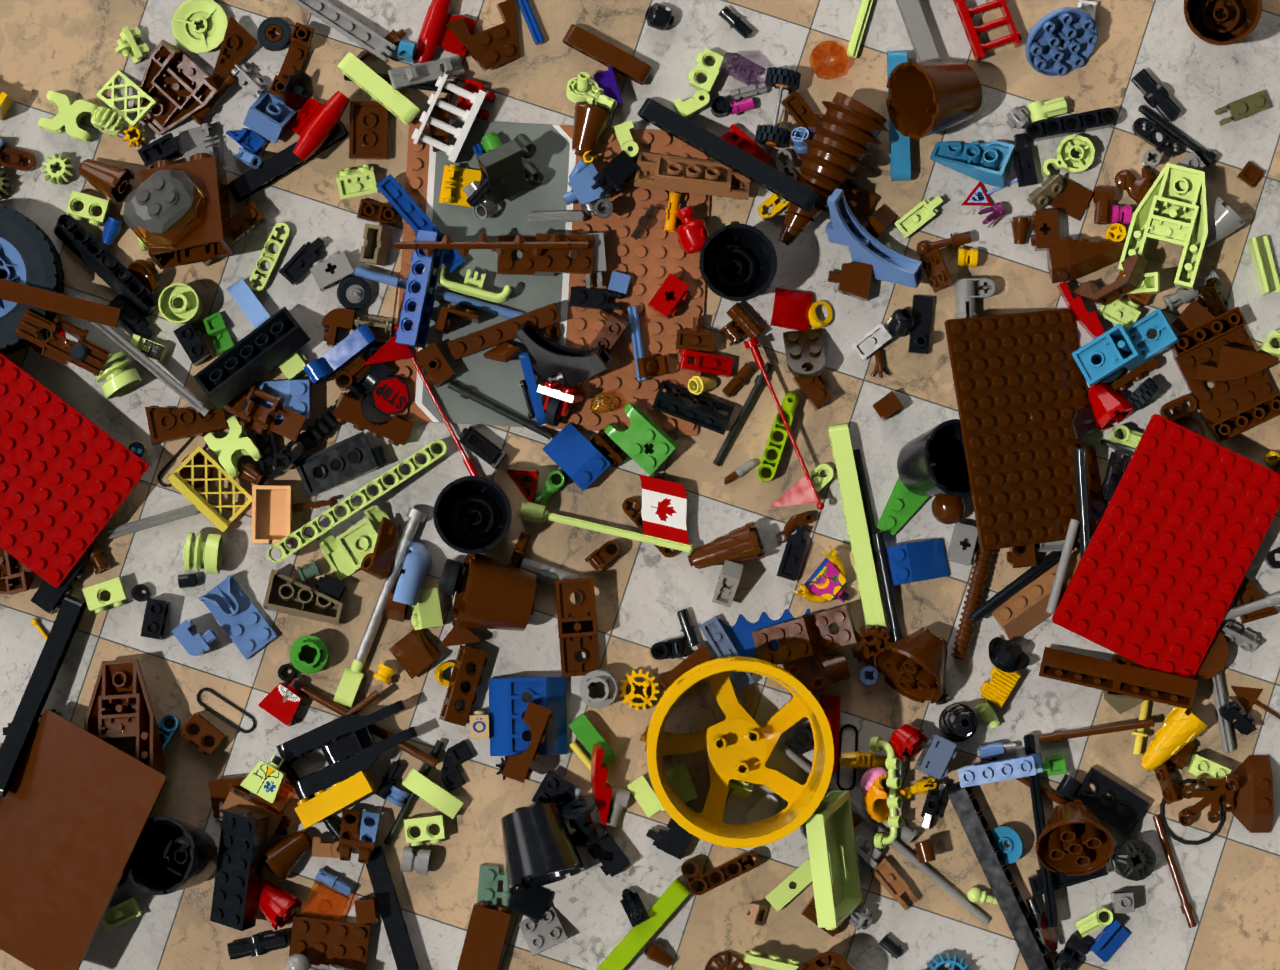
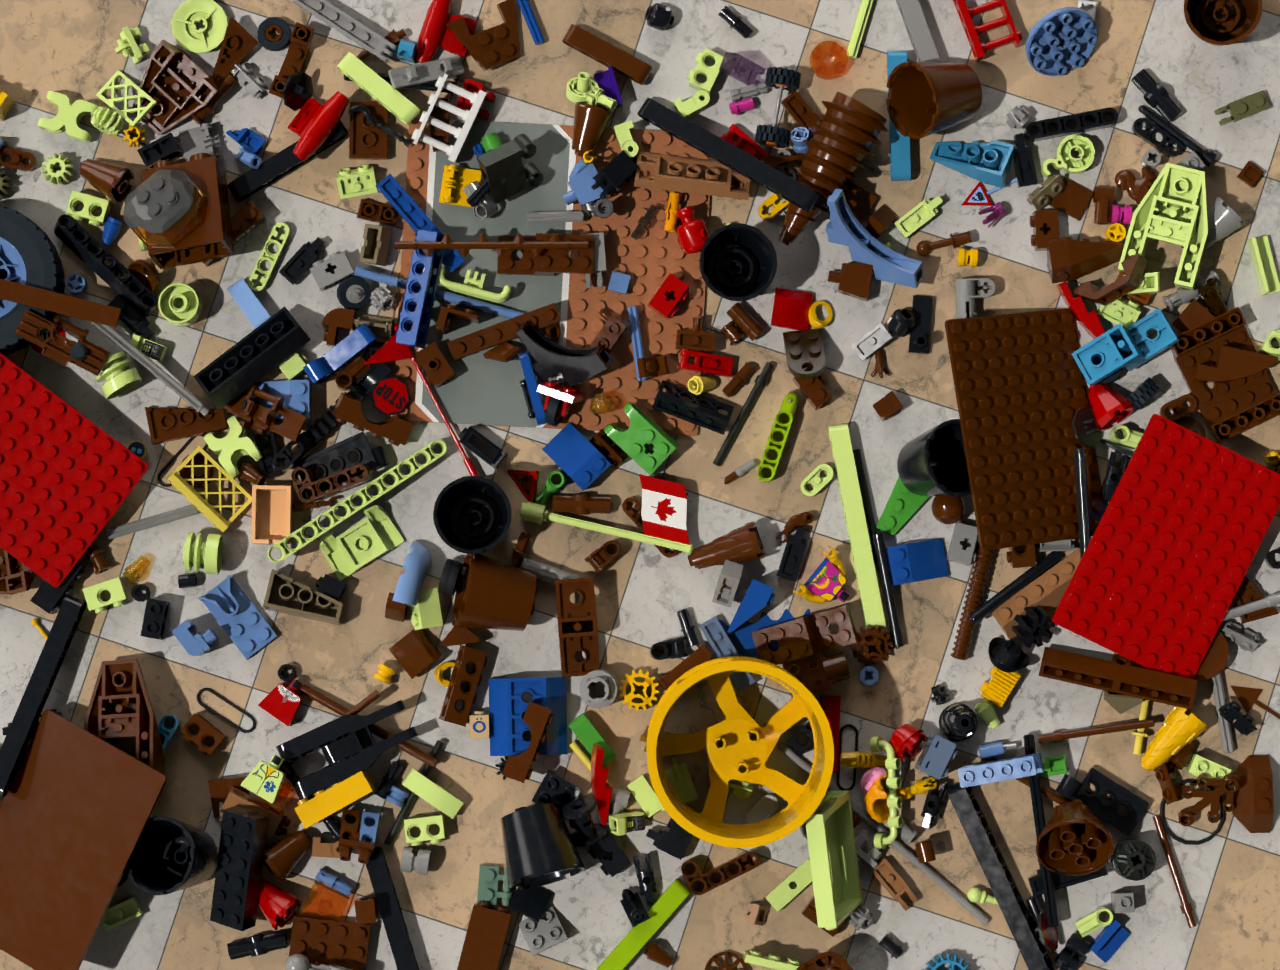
(72, 282): none -> medium blue wheel
(136, 569): none -> clear yellow cone
(192, 343): black brick -> none
(218, 333): bright green slope -> none
(269, 117): medium blue slope -> none
(298, 649): bright green piece -> none
(308, 571): sand green bush -> none
(334, 481): none -> reddish brown beam
(353, 677): flat silver piece -> none
(380, 561): reddish brown door -> none
(382, 299): none -> light grey gear
(386, 129): none -> black piece
(454, 756): black tile -> none
(466, 393): pearl dark grey bar -> none
(581, 504): none -> reddish brown piece
(594, 299): black hinge -> none
(626, 822): none -> yellowish green leg
(649, 887): none -> black hinge
(720, 103): black wheel -> none
(754, 601): none -> blue slope
(775, 161): none -> reddish brown piece
(803, 491): piece -> none
(915, 665): reddish brown cone -> none
(936, 270): reddish brown hinge -> none
(1015, 850): dark azure dish -> none
(1020, 229): reddish brown cone -> none
(1033, 626): none -> black gear
(1043, 110): yellowish green piece -> none
(1062, 566): light grey piece -> none
(1135, 374): reddish brown hinge -> none

